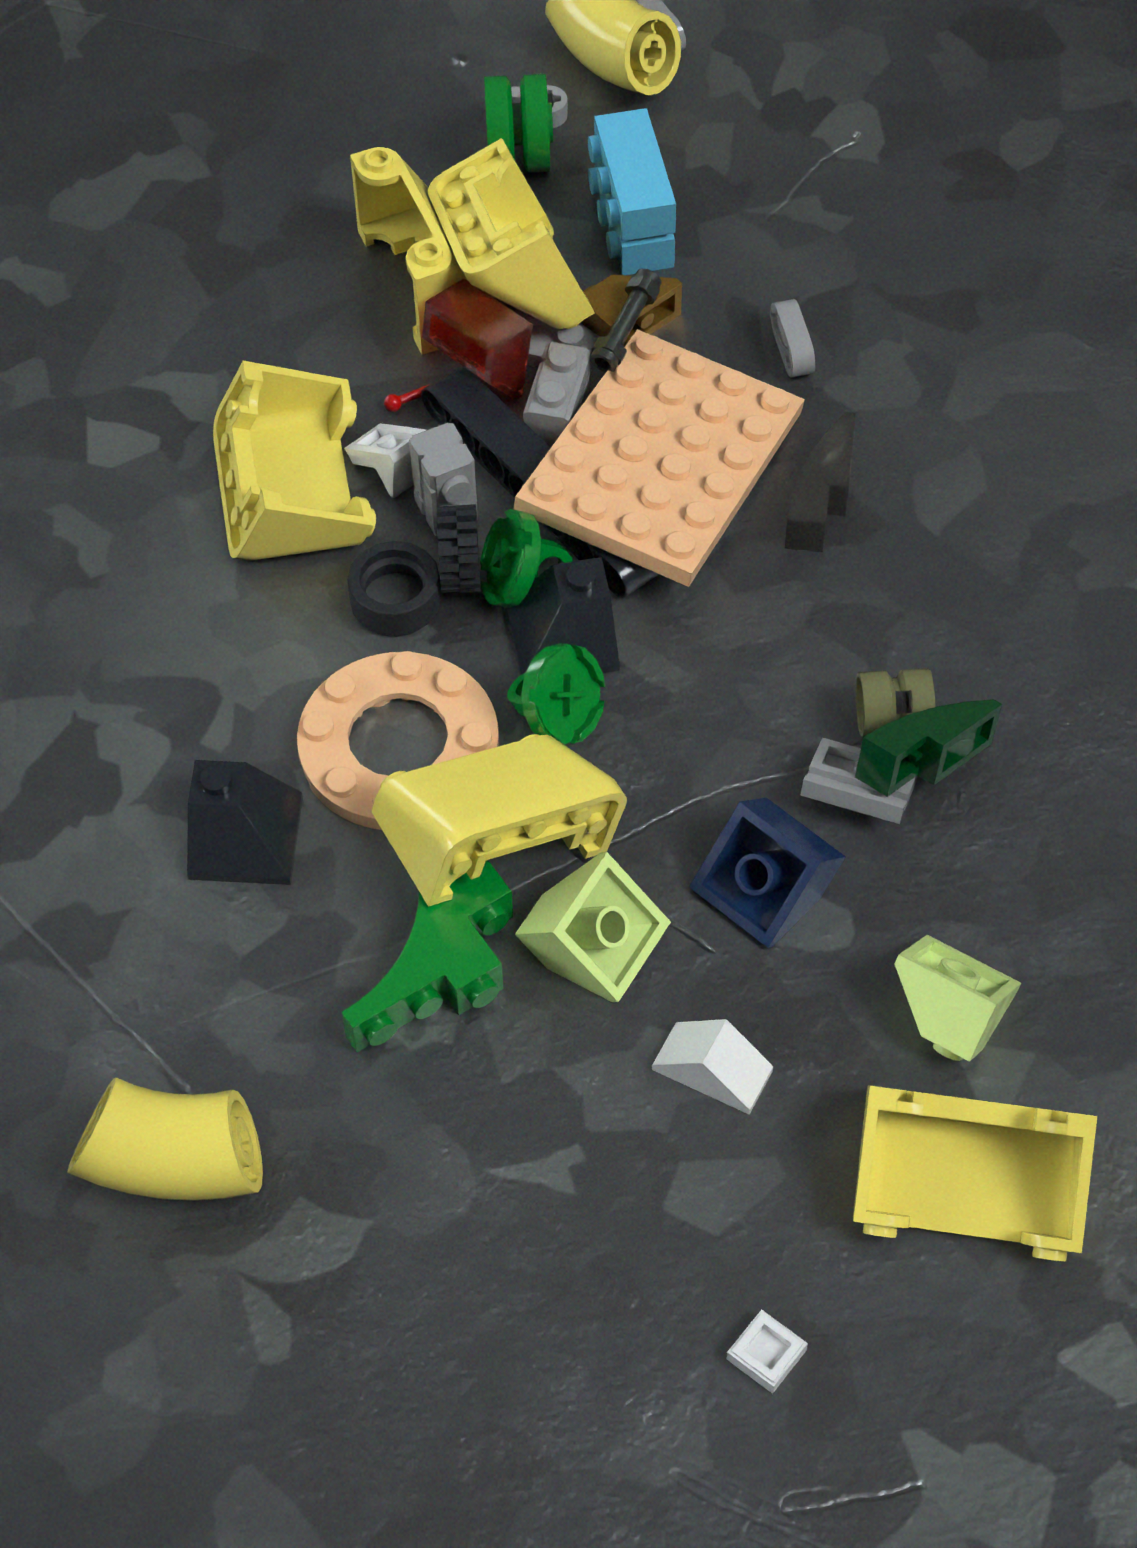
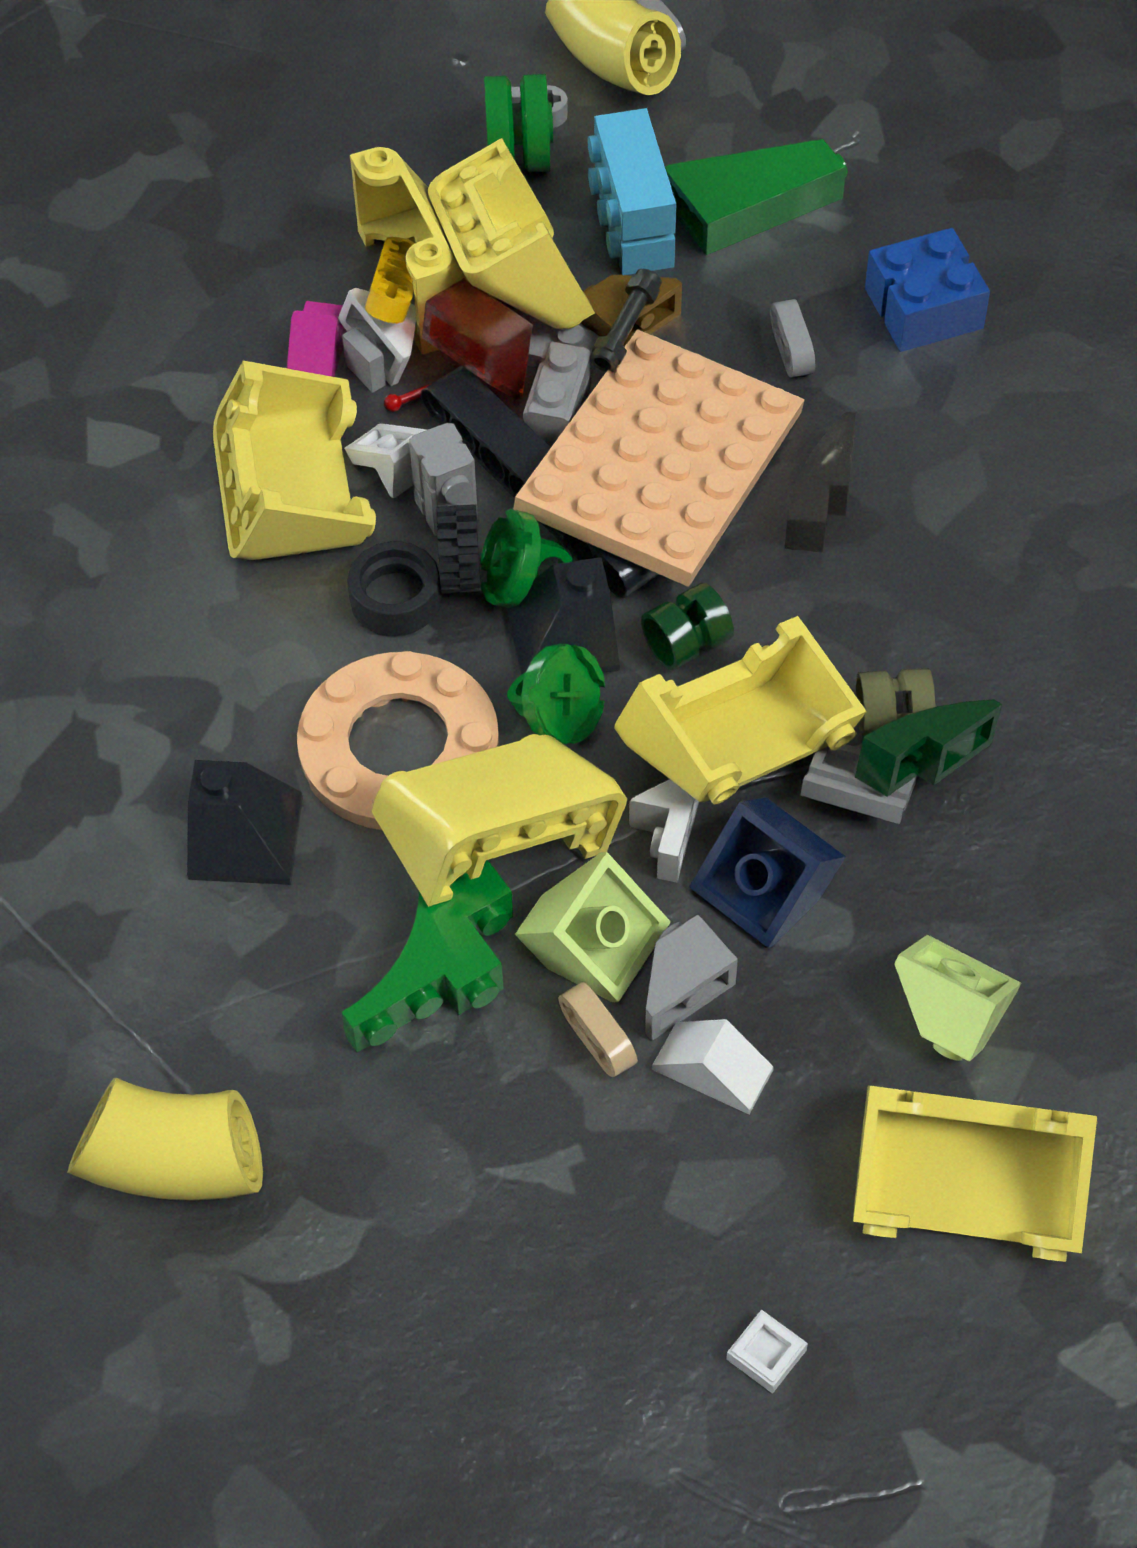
(316, 339): none -> dark pink slope
(364, 359): none -> light grey tile
(390, 338): none -> white slope
(392, 283): none -> yellow beam
(597, 1029): none -> tan beam
(670, 815): none -> white slope
(686, 974): none -> light grey slope
(692, 624): none -> dark green wheel
(742, 717): none -> light yellow windscreen
(754, 190): none -> green slope
(926, 289): none -> blue piece

